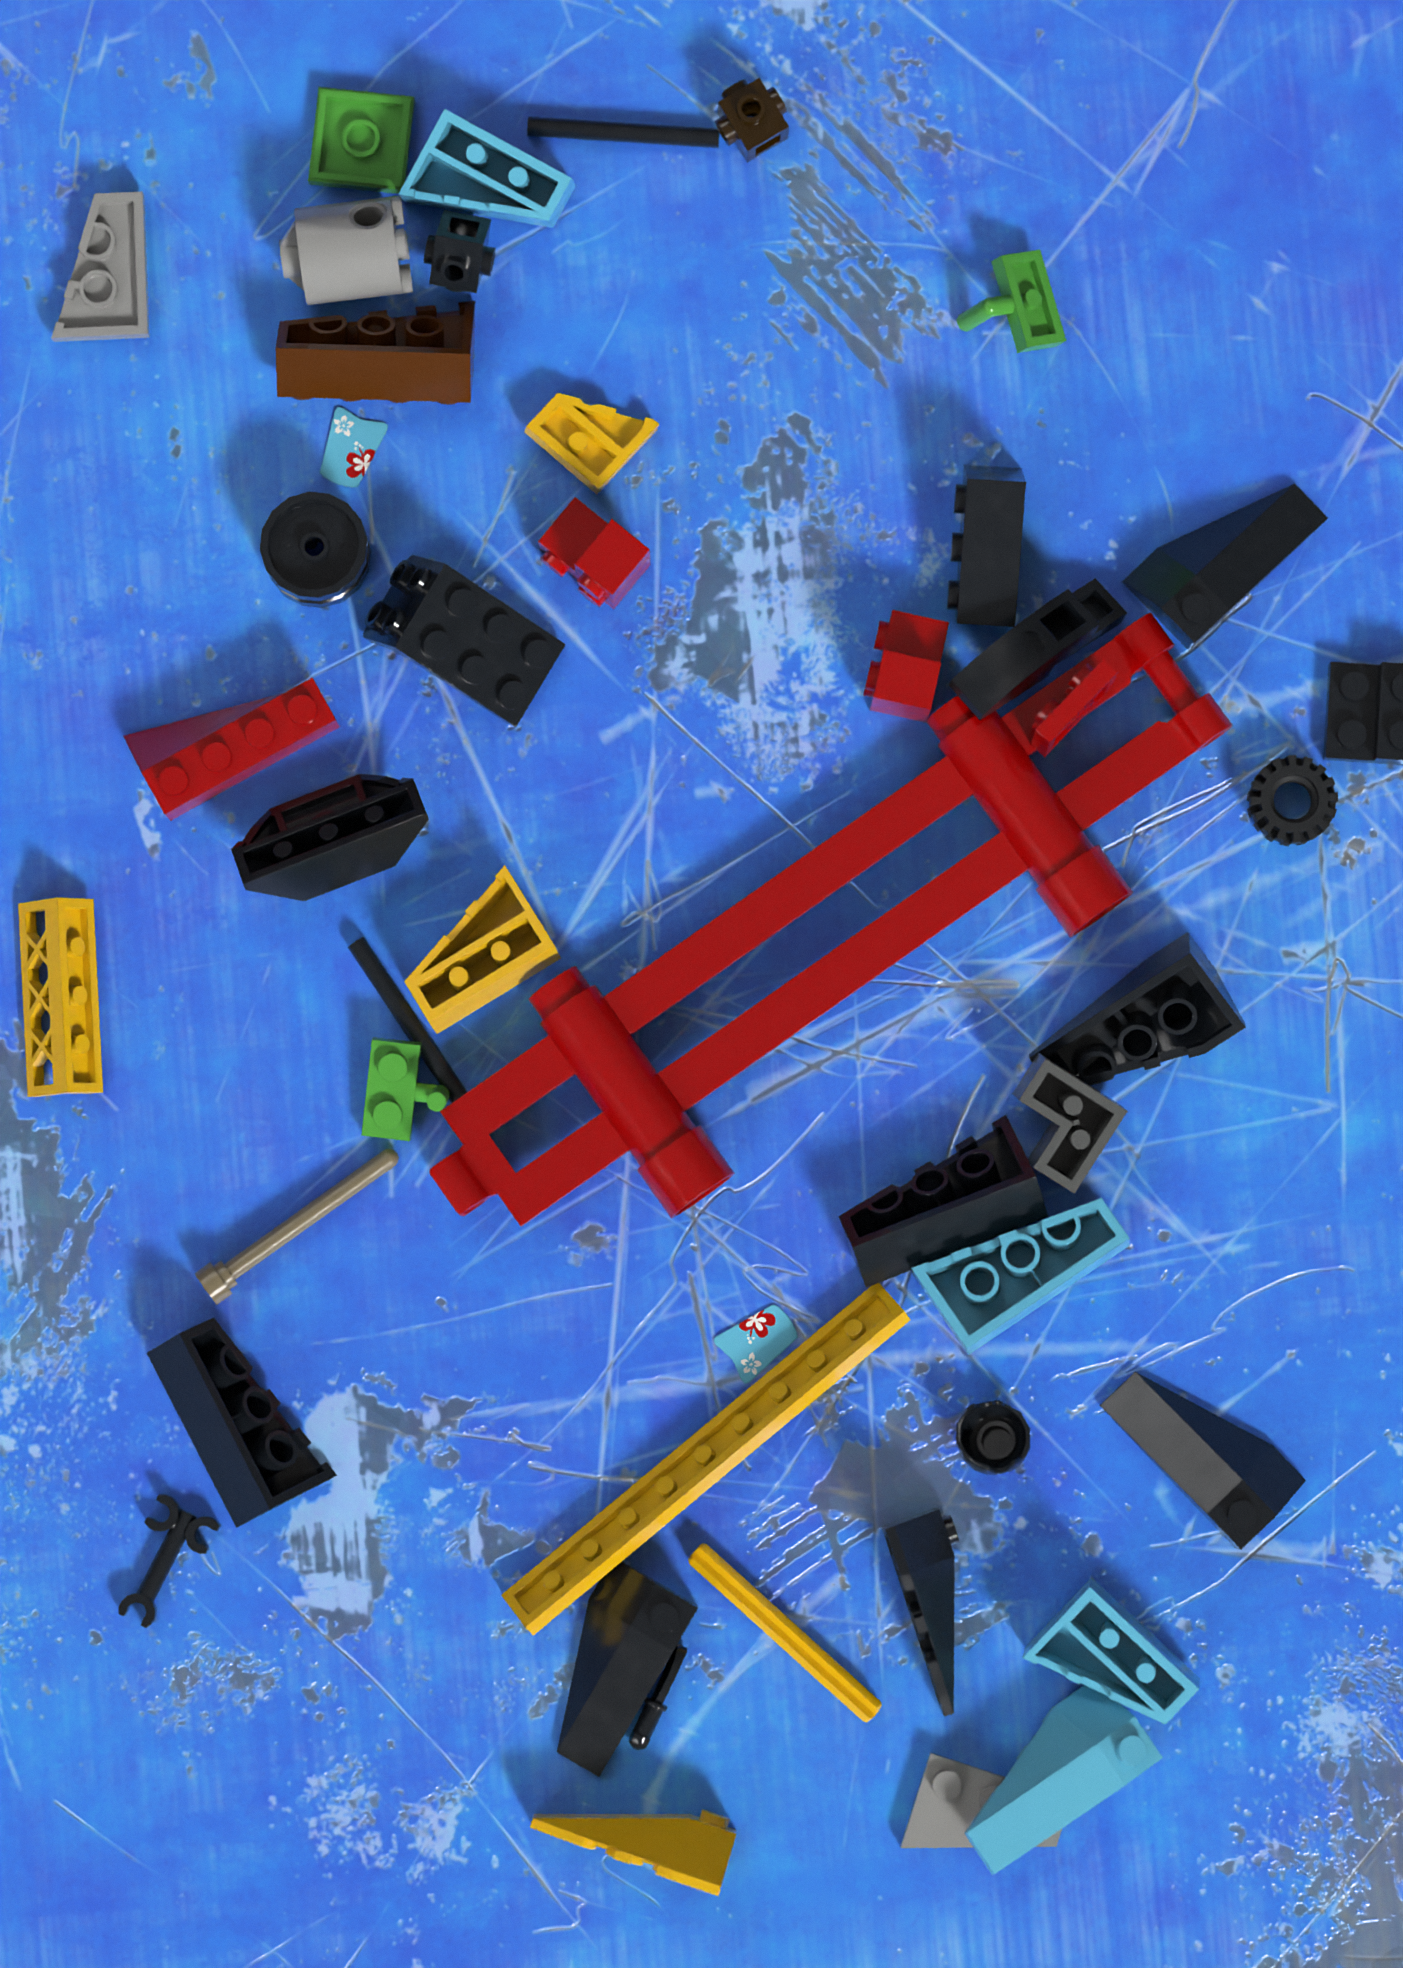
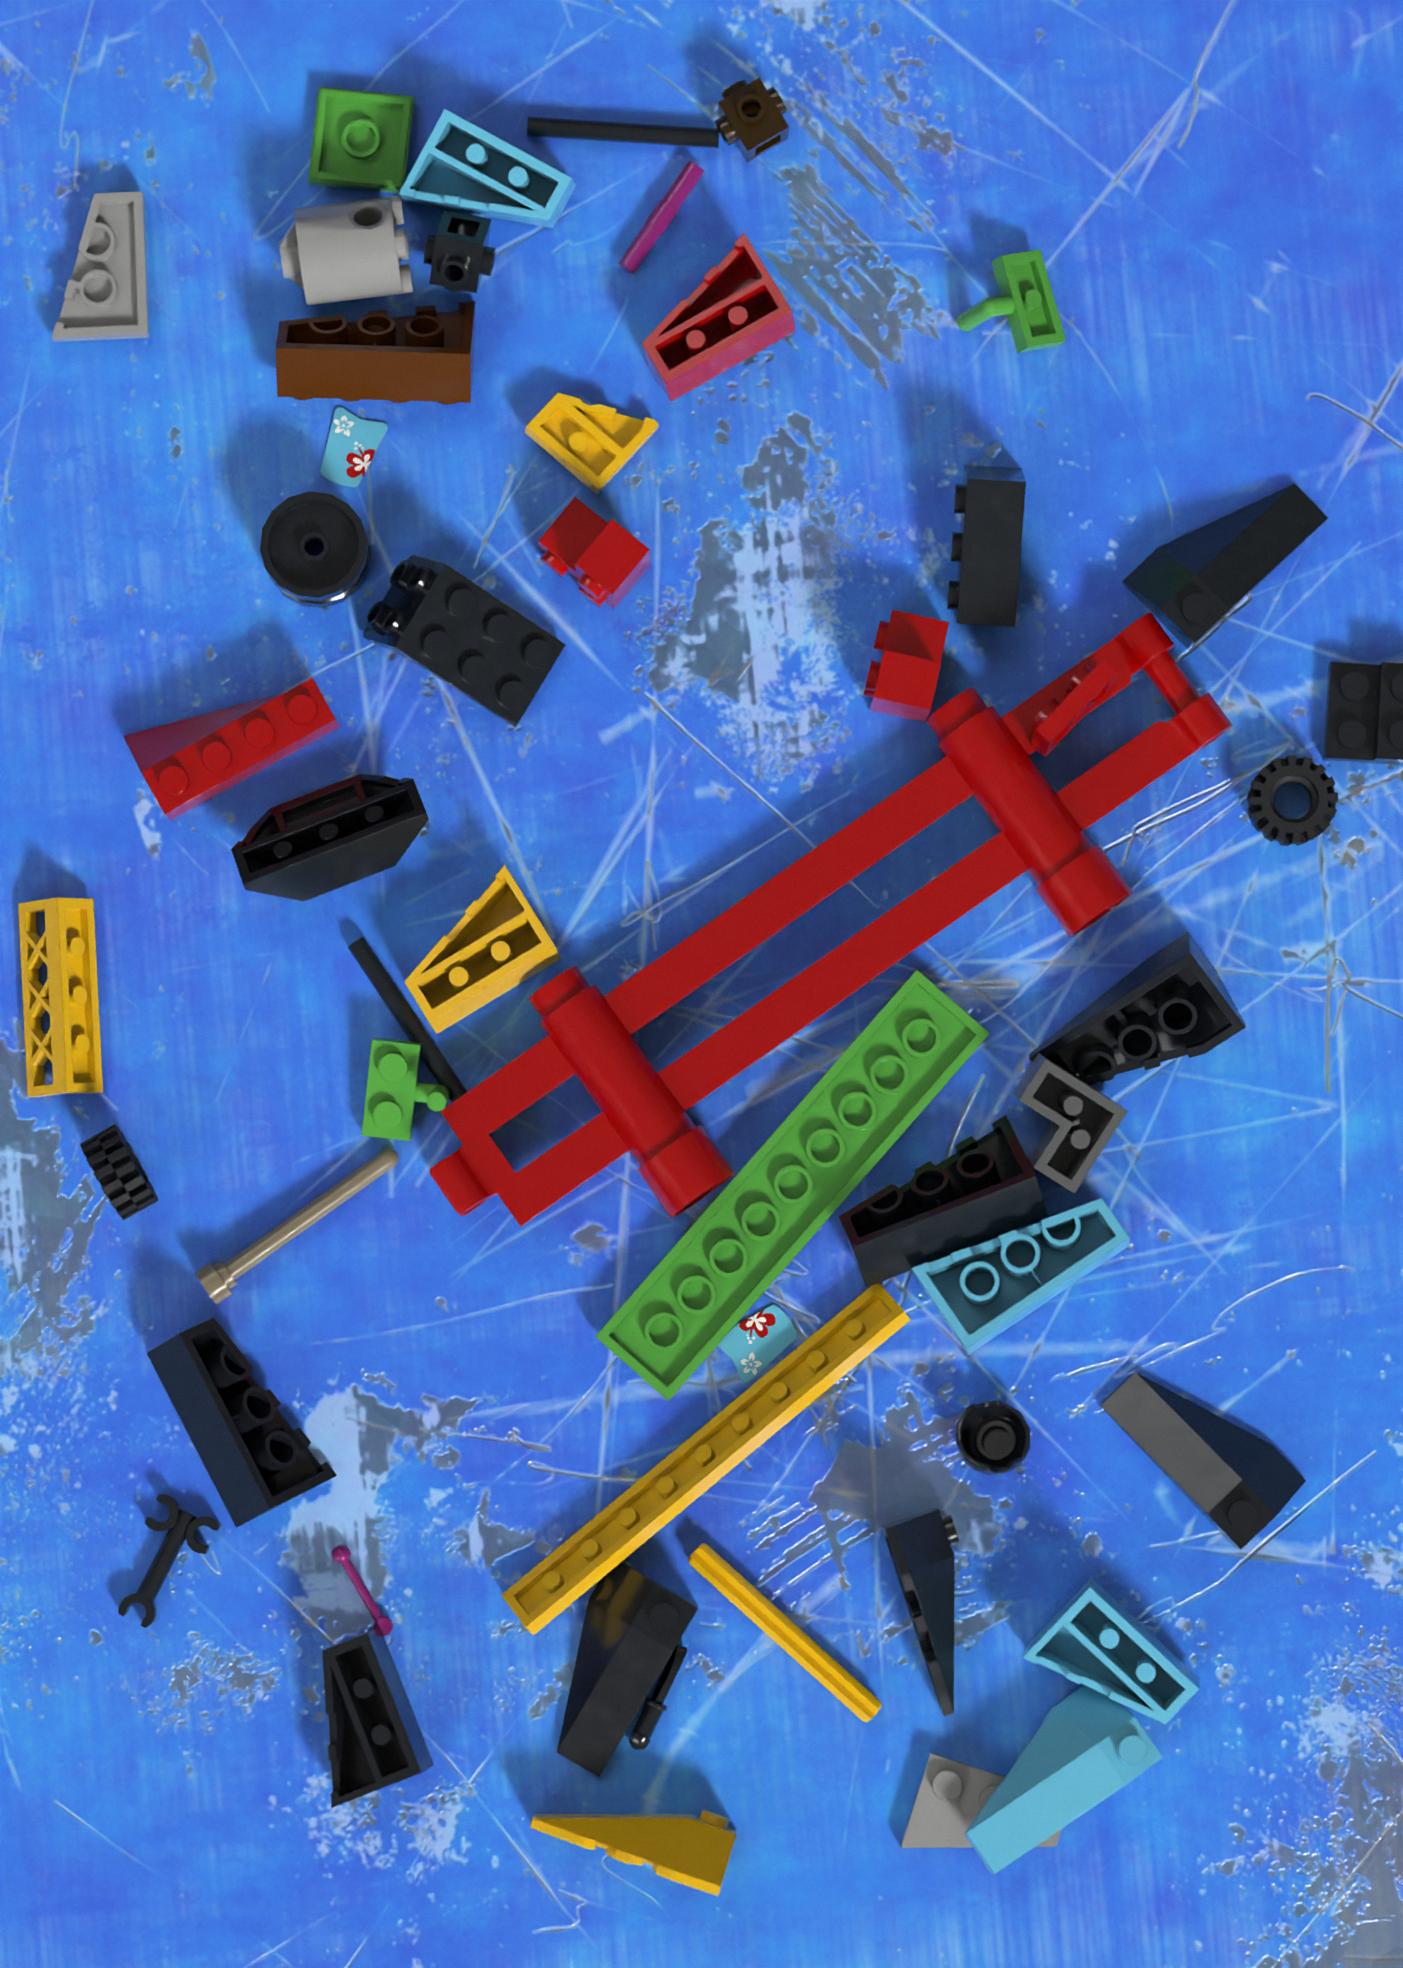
(119, 1172): none -> black tyre
(341, 1555): none -> magenta hinge
(370, 1719): none -> black wedge
(661, 217): none -> magenta piece
(719, 324): none -> red wedge
(792, 1185): none -> bright green plate
(1035, 646): black slope -> none

